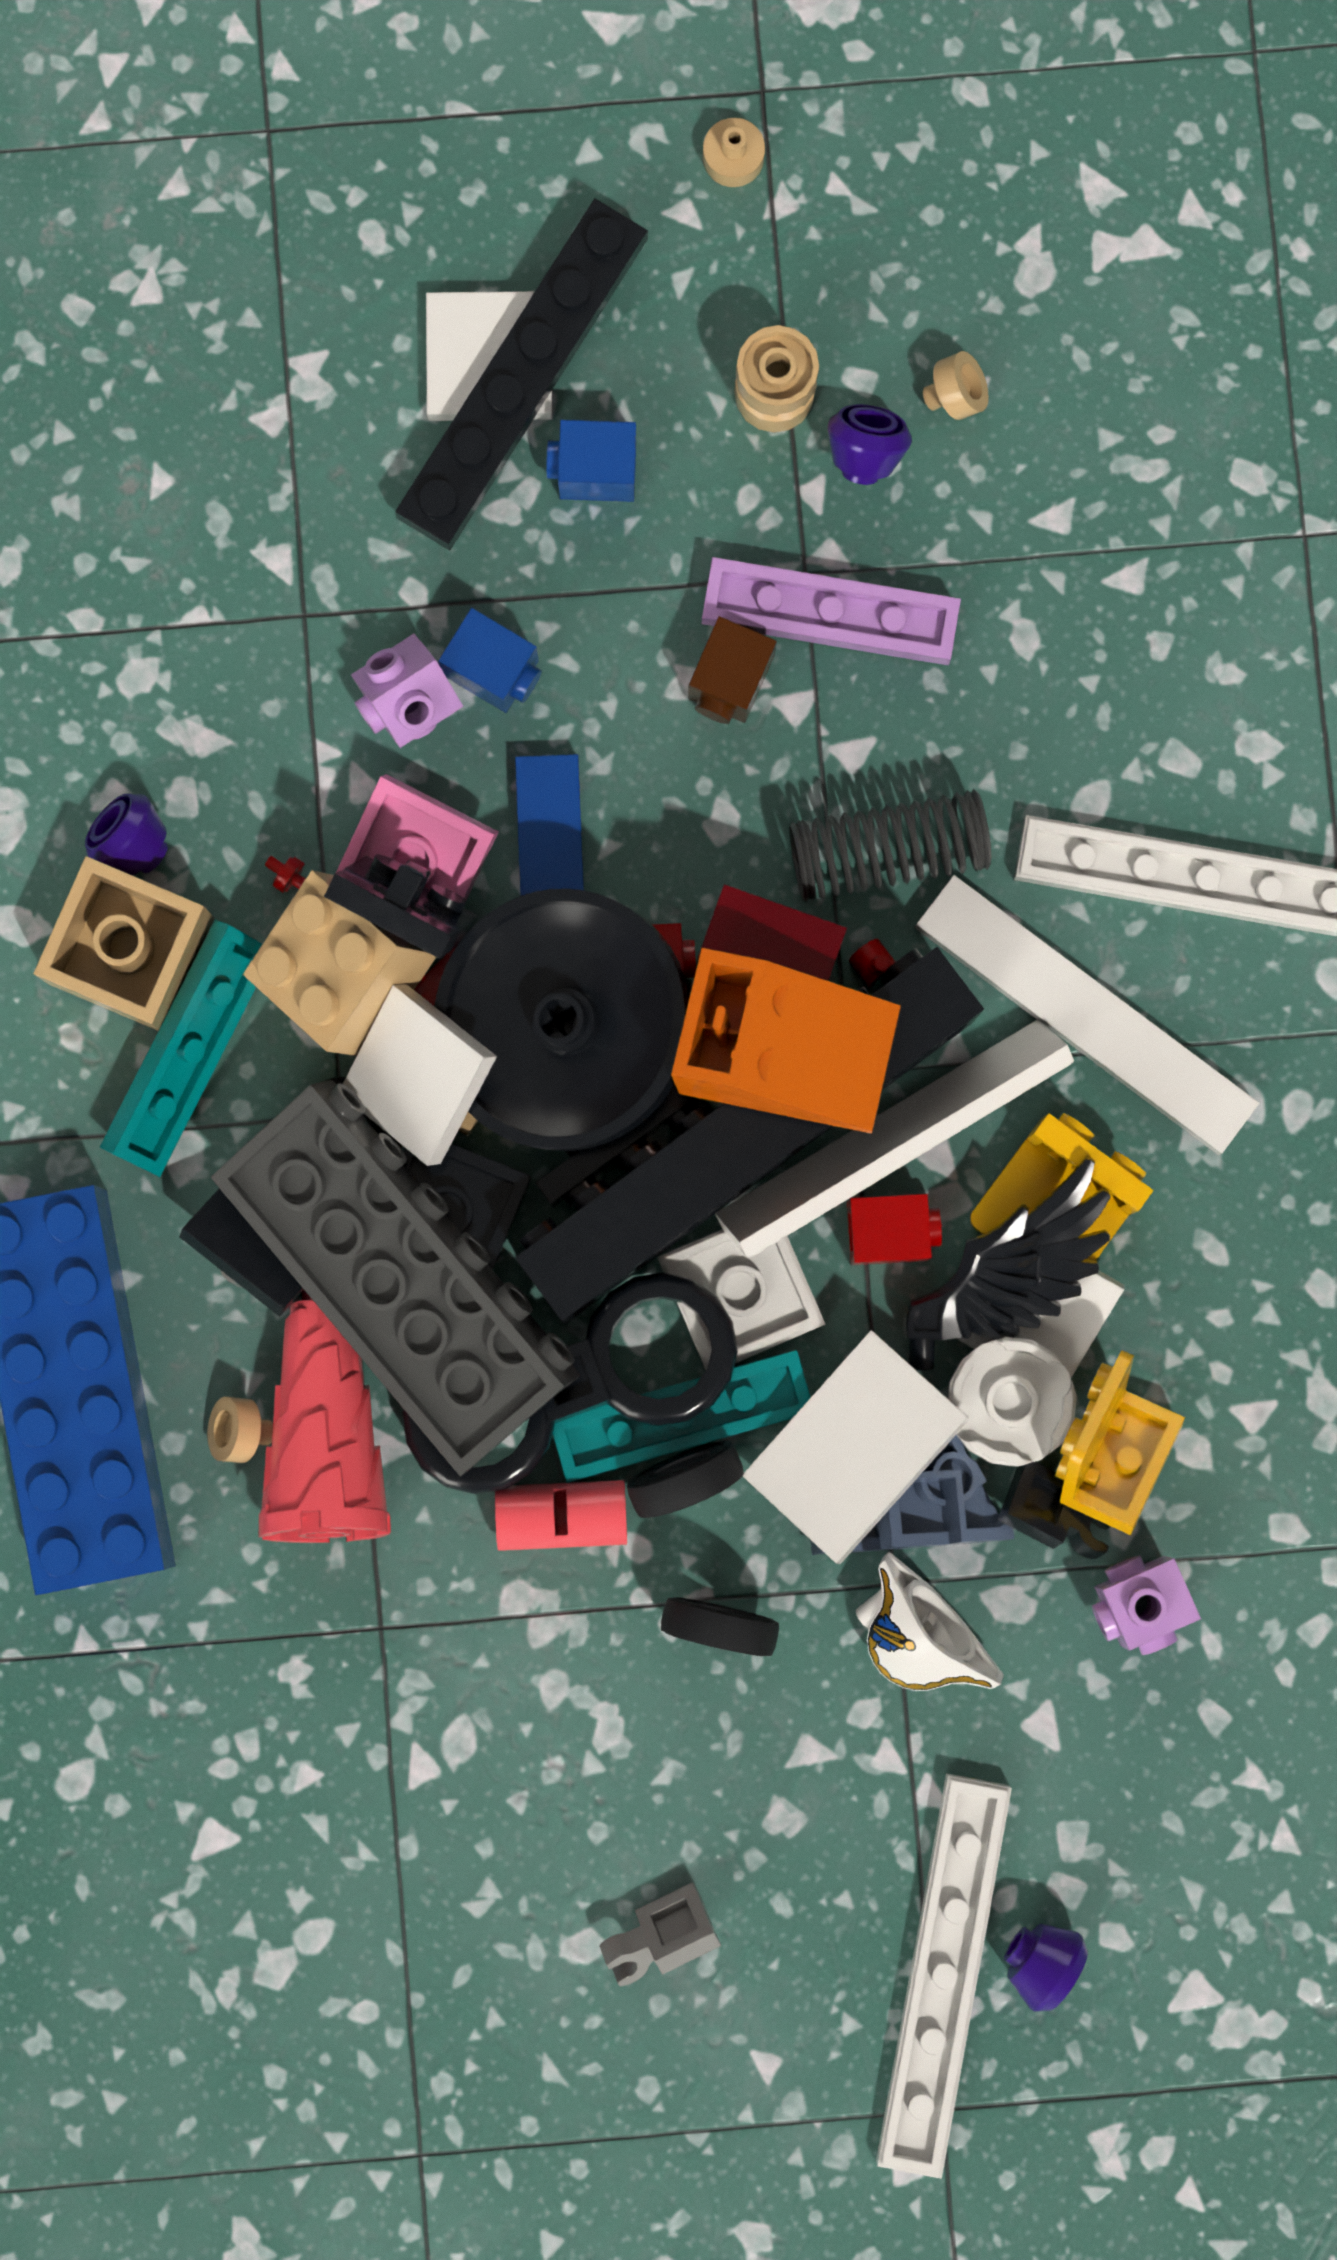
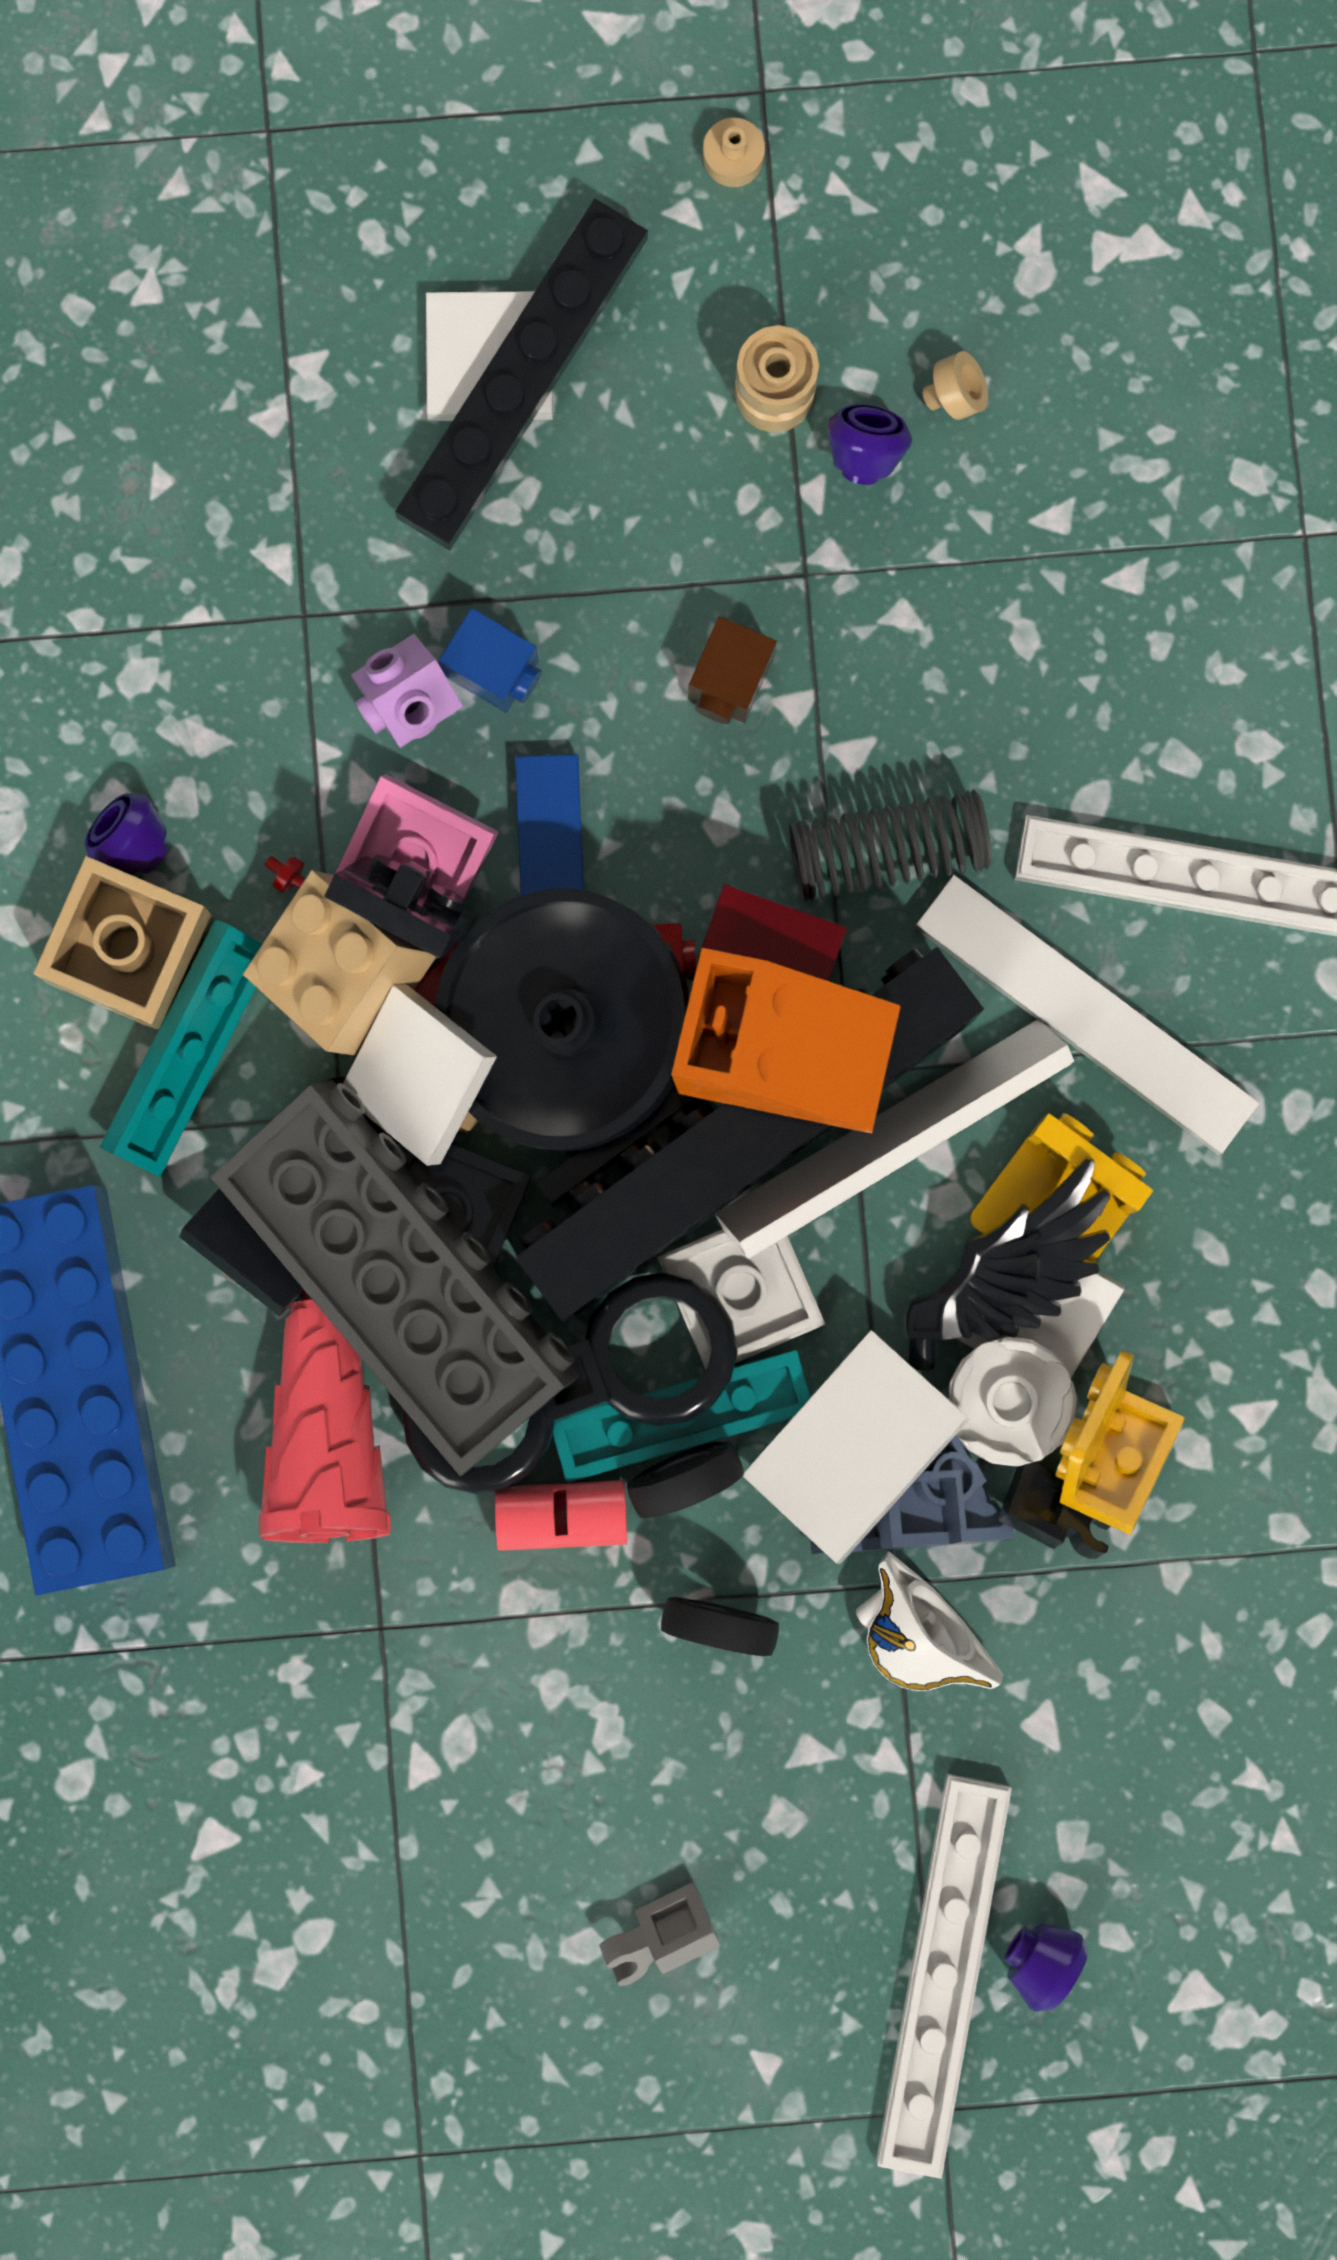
(237, 1430): tan tile -> none
(594, 460): blue brick -> none
(832, 611): lavender plate -> none
(871, 961): red hand -> none
(892, 1229): red brick -> none
(1167, 1604): lavender brick -> none

